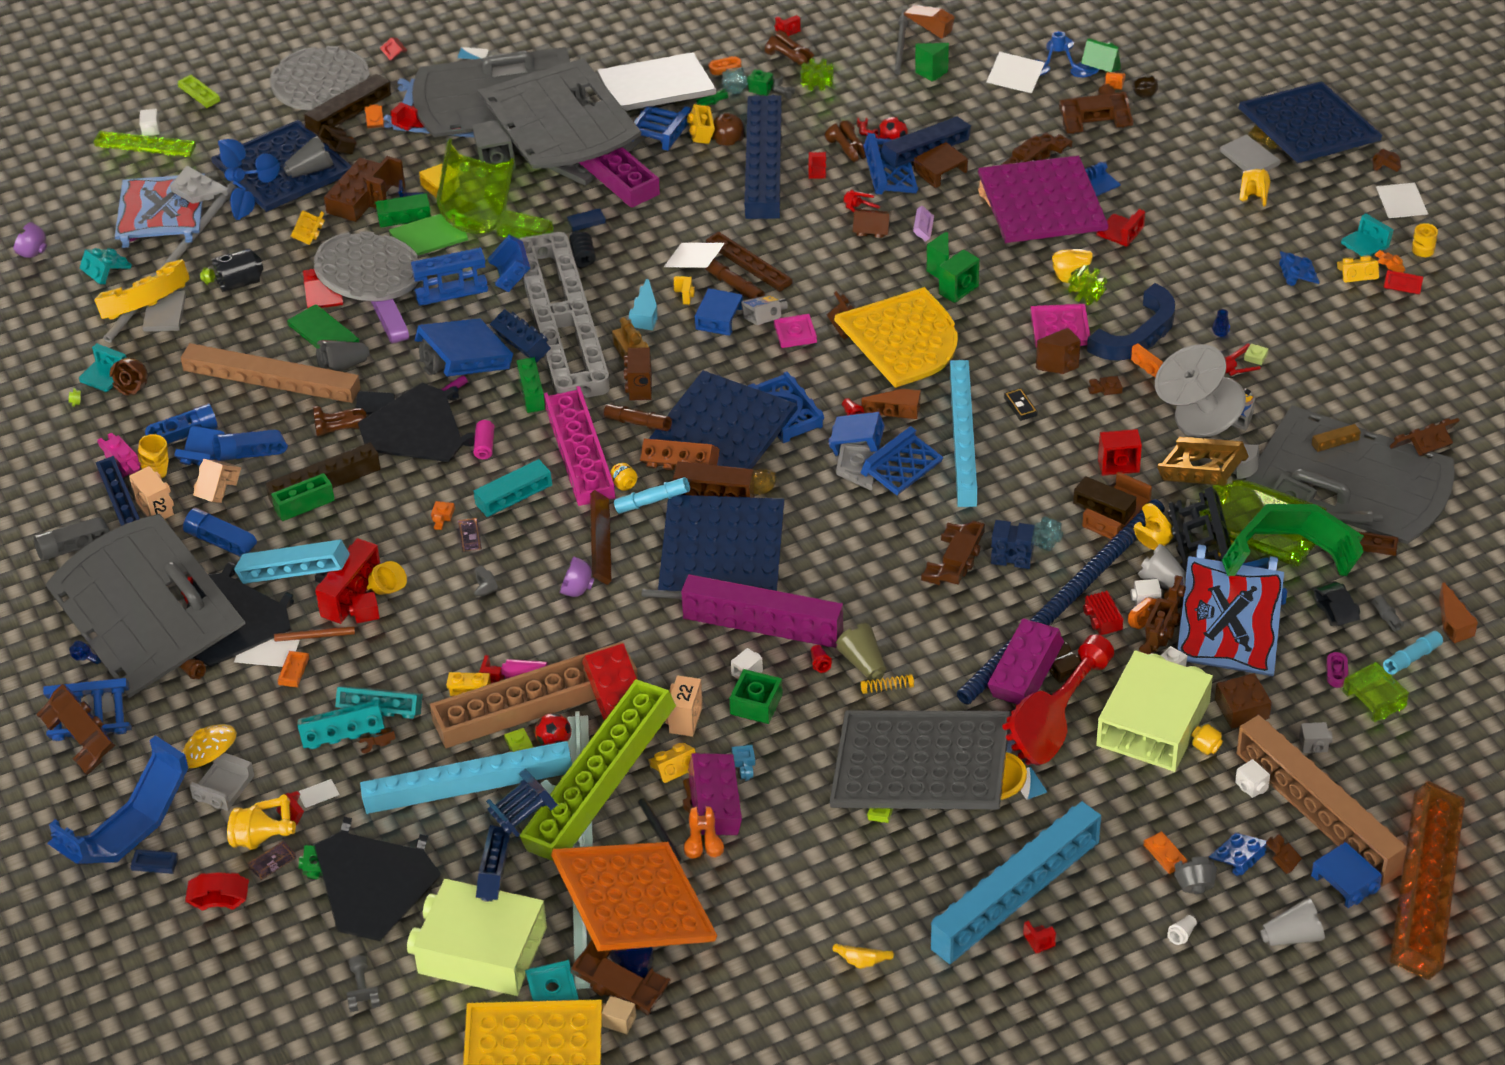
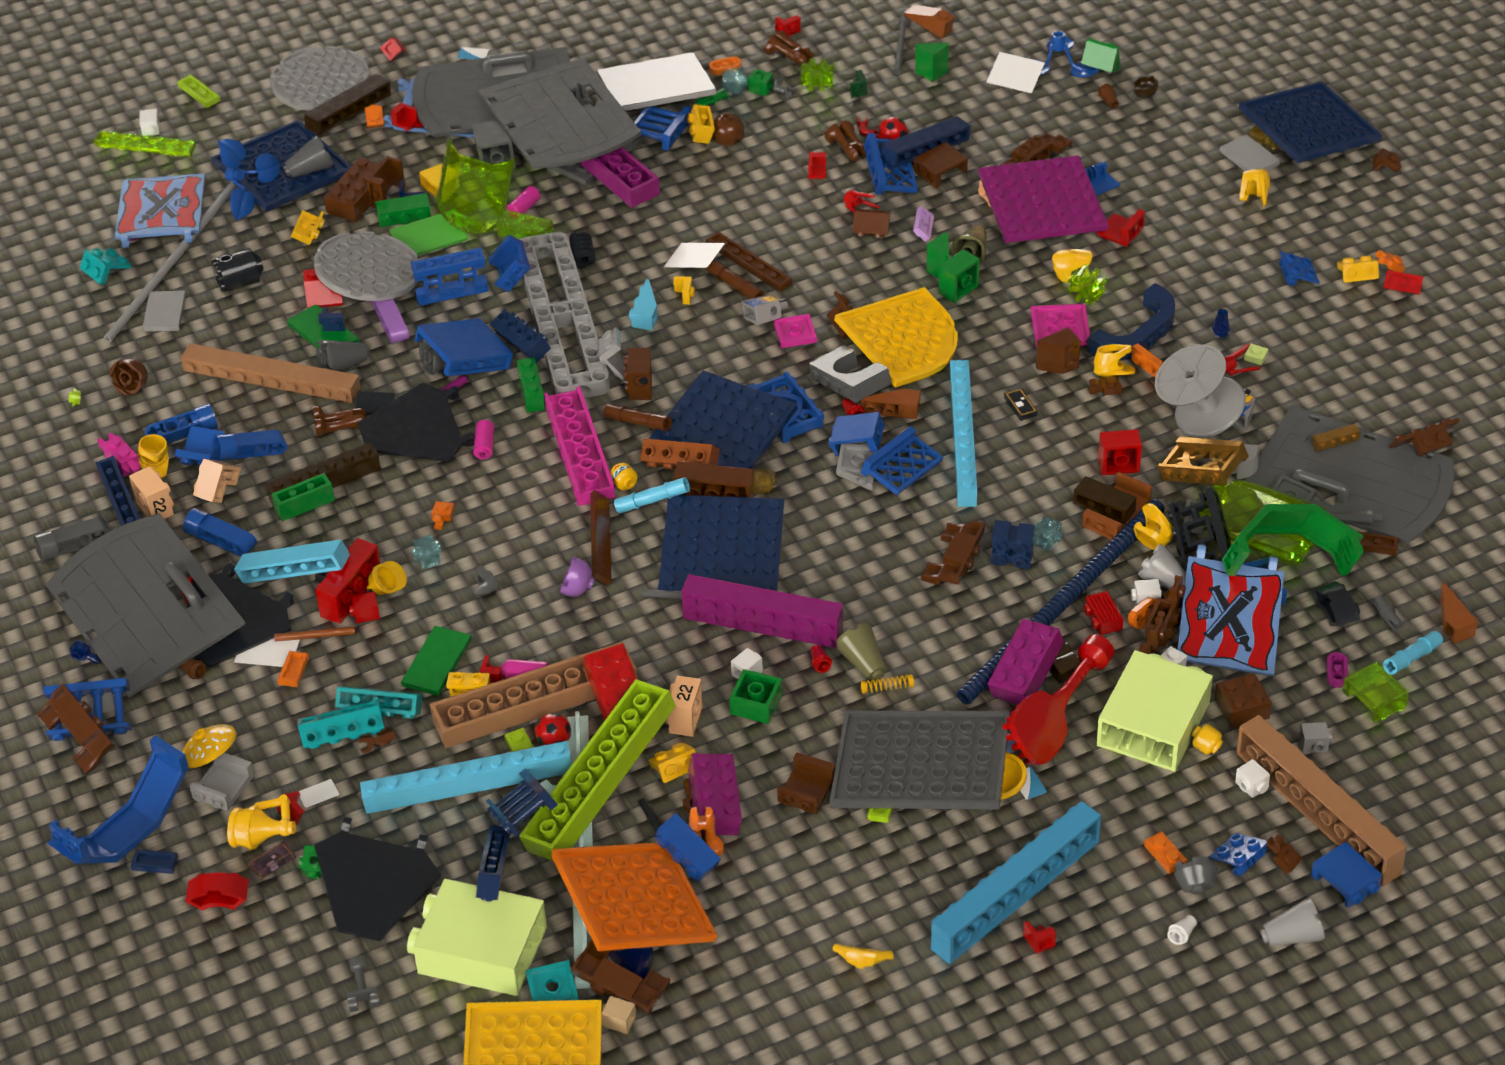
(31, 241): medium lavender cylinder -> none
(99, 372): teal bracket -> none
(144, 291): yellow brick -> none
(196, 186): light grey wing -> none
(207, 275): lime plate -> none
(331, 321): none -> dark blue bracket
(337, 139): dark brown brick -> none
(426, 552): none -> clear light blue brick
(435, 660): none -> green tile
(469, 534): tile -> none
(512, 488): teal brick -> none
(525, 200): none -> dark pink brick
(586, 219): dark blue tile -> none
(608, 346): none -> light grey bracket
(627, 337): pearl gold brick -> none
(686, 847): none -> blue brick
(717, 311): blue panel -> none
(745, 760): dark azure plate -> none
(763, 157): dark blue brick -> none
(807, 783): none -> reddish brown panel
(855, 386): none -> dark grey arch
(859, 85): none -> dark green bracket
(972, 241): none -> olive cone
(1095, 108): reddish brown bracket -> none
(1108, 363): none -> yellow helmet
(1115, 79): orange bracket -> none
(1369, 237): teal bracket -> none
(1401, 200): white sticker -> none
(1424, 240): yellow wheel -> none
(1427, 881): clear orange brick -> none

